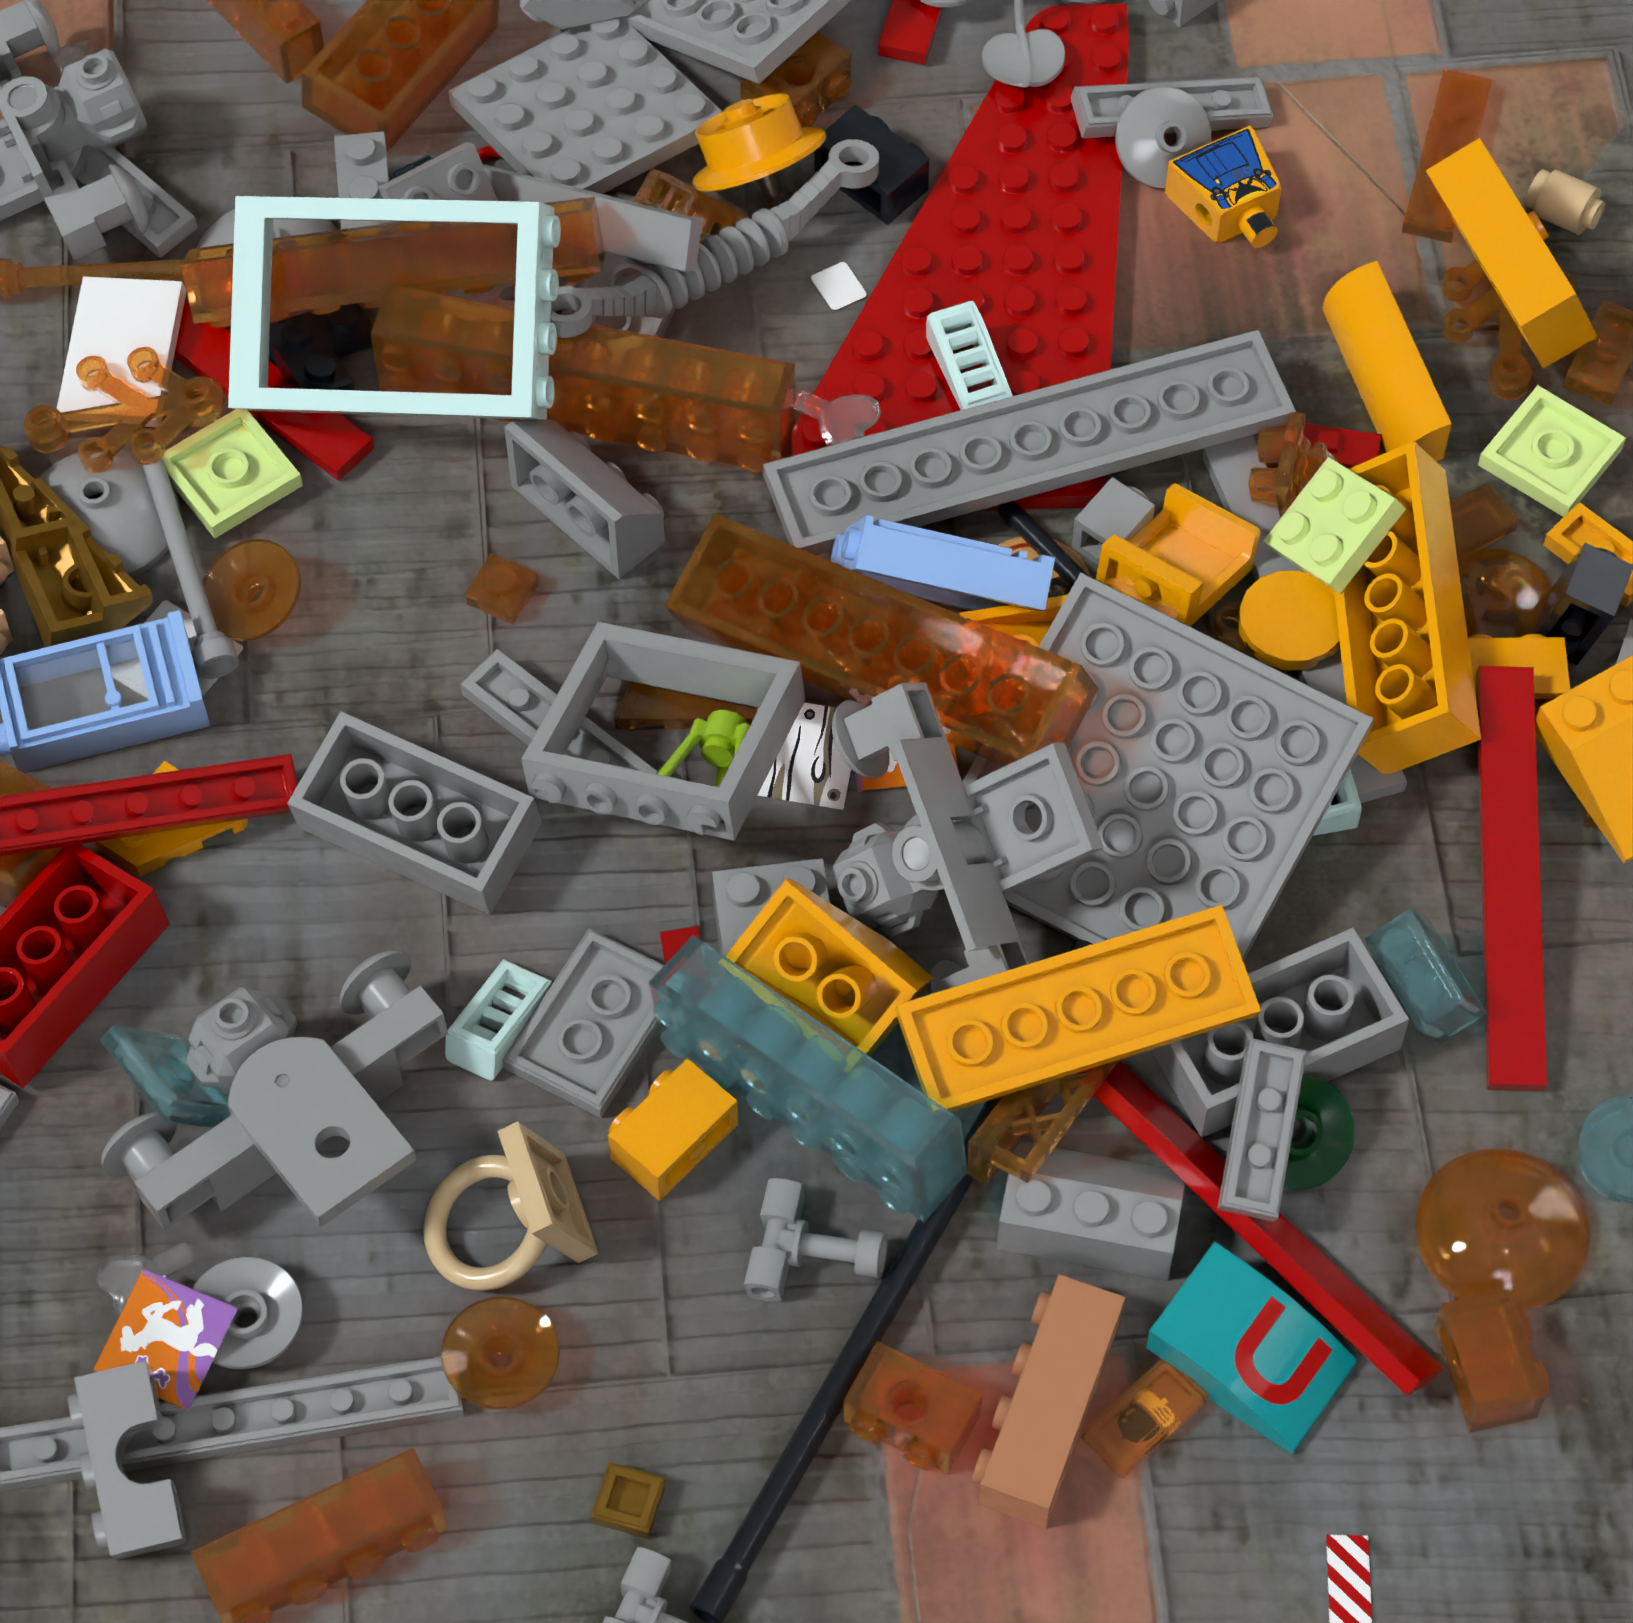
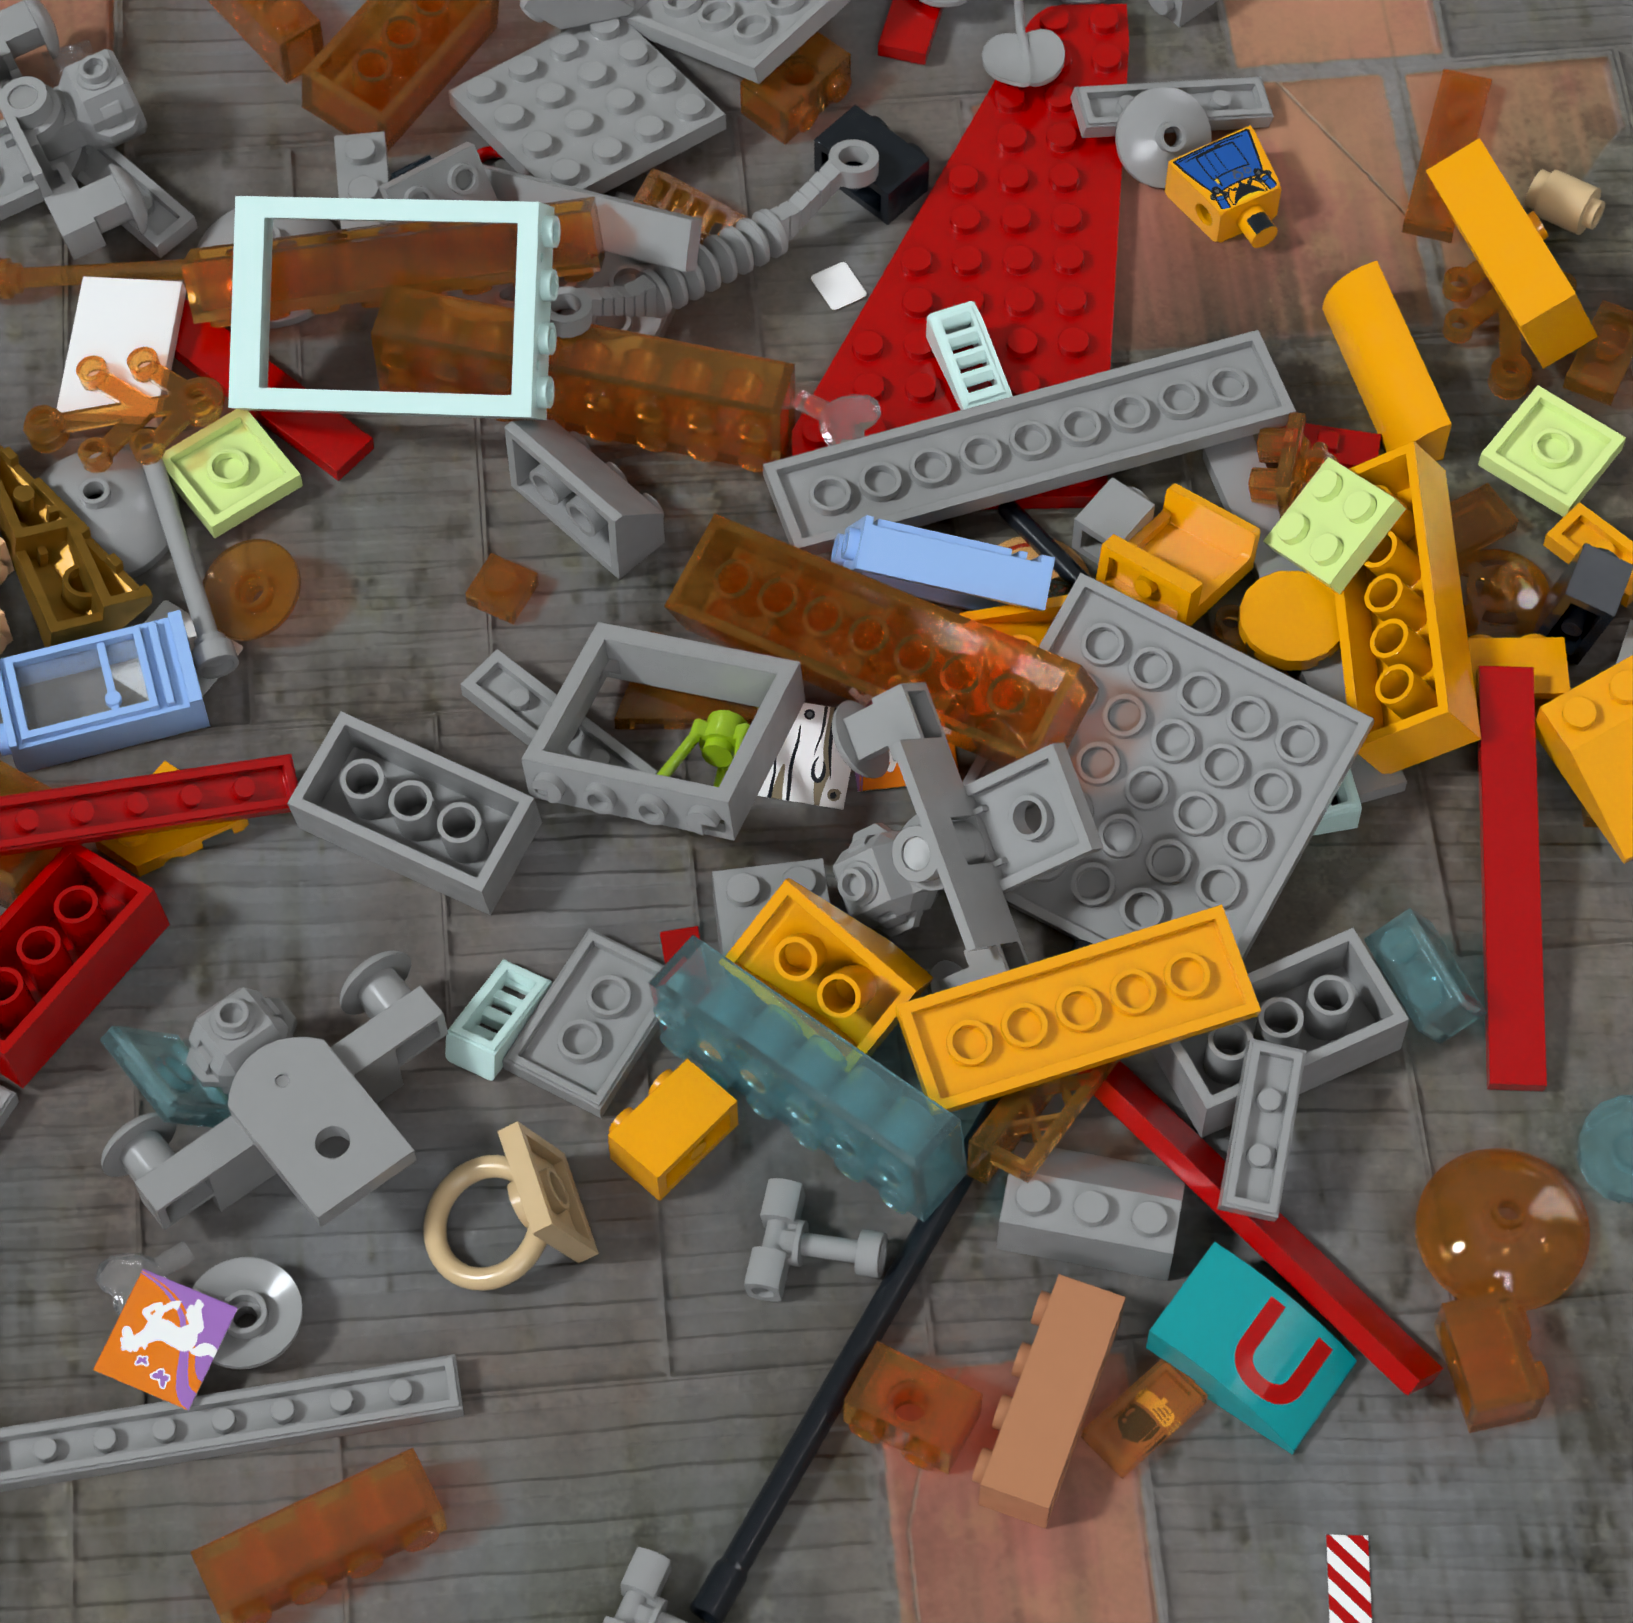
(112, 1410): light grey arch -> none
(311, 344): black plate -> none
(496, 1328): clear orange dish -> none
(628, 1500): pearl gold tile -> none
(752, 144): light orange piece -> none
(1324, 1135): dark green dish -> none

